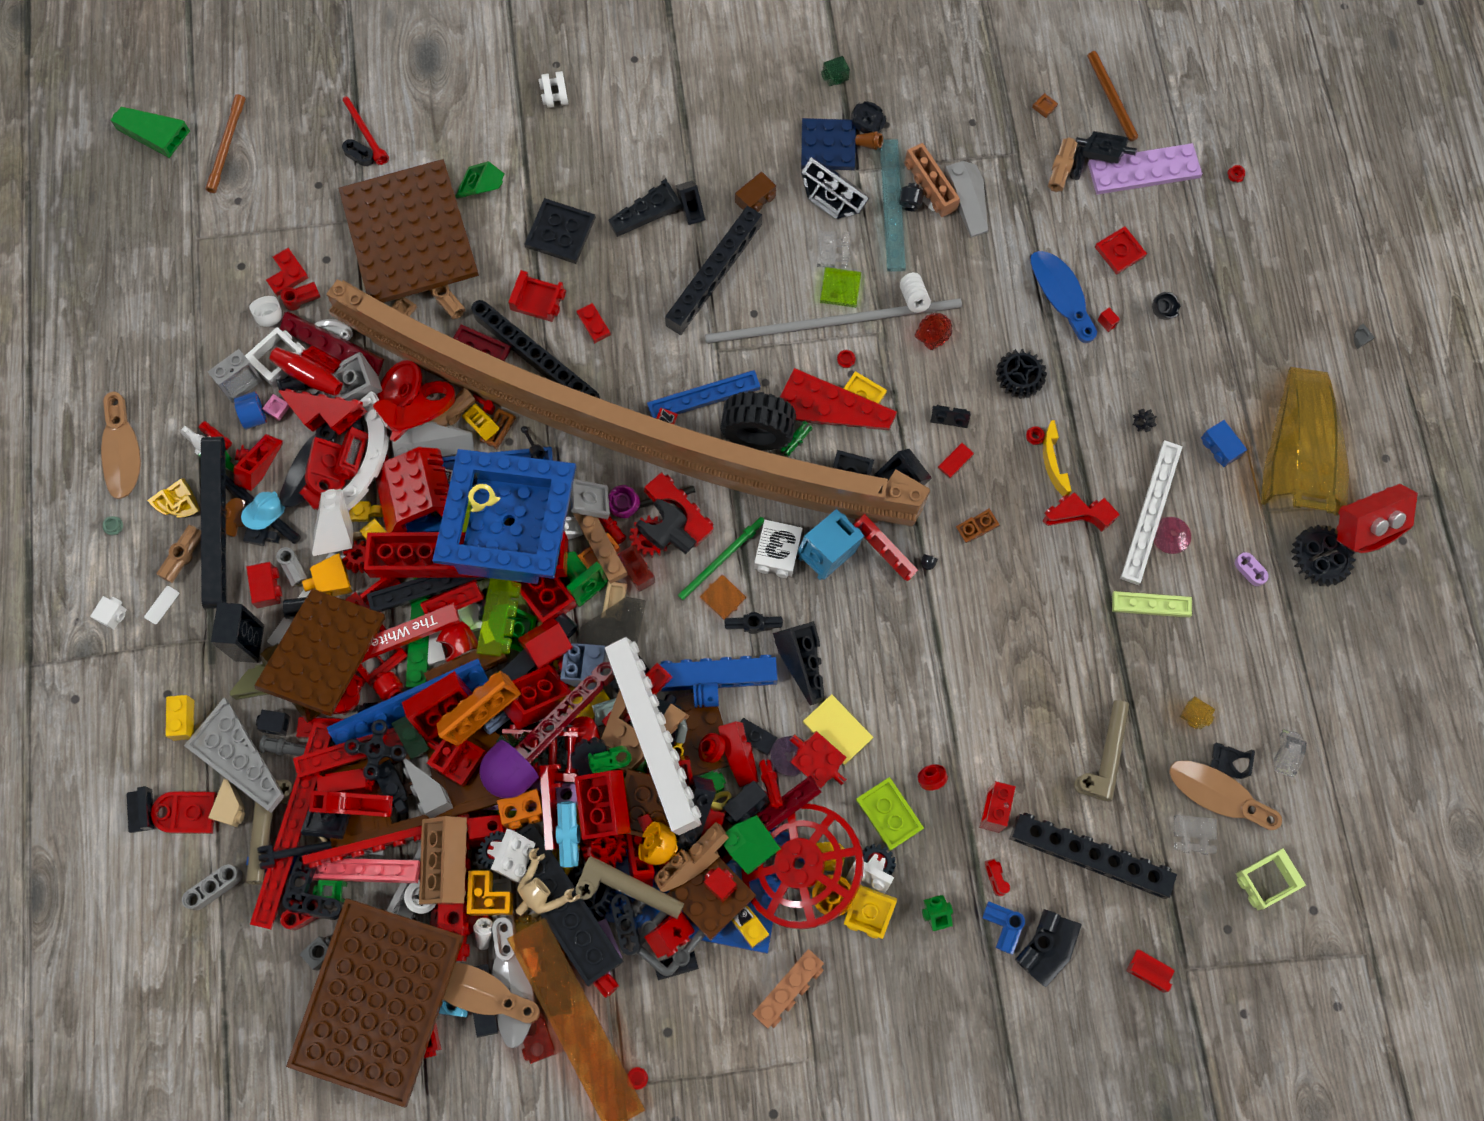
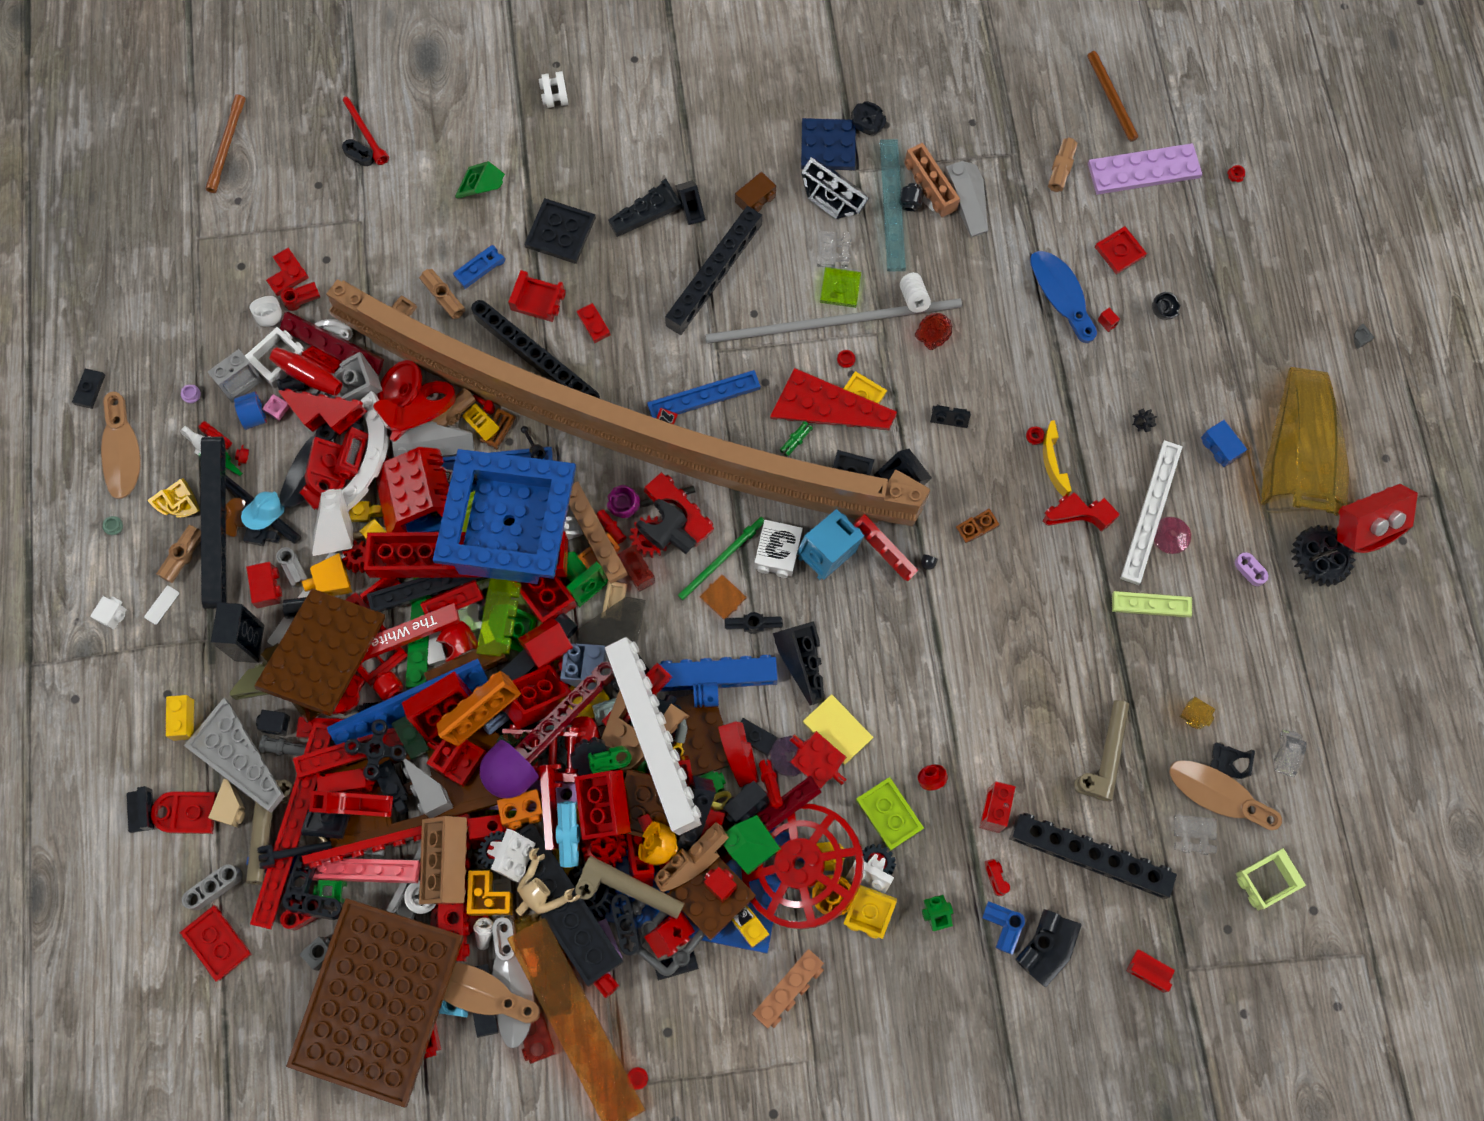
(88, 388): none -> black plate
(152, 130): green slope -> none
(190, 393): none -> lavender plate
(215, 943): none -> red tile
(256, 462): red slope -> none
(408, 232): reddish brown plate -> none
(479, 266): none -> blue plate
(479, 507): light yellow piece -> none
(482, 342): dark red wing -> none
(589, 499): light grey tile -> none
(711, 748): red plate -> none
(758, 420): black tyre -> none
(835, 71): clear green brick -> none
(870, 140): dark orange cone -> none
(955, 460): red piece -> none
(1026, 366): black gear -> none
(1045, 105): dark orange tile -> none
(1078, 164): black axle -> none
(1105, 147): black plate -> none

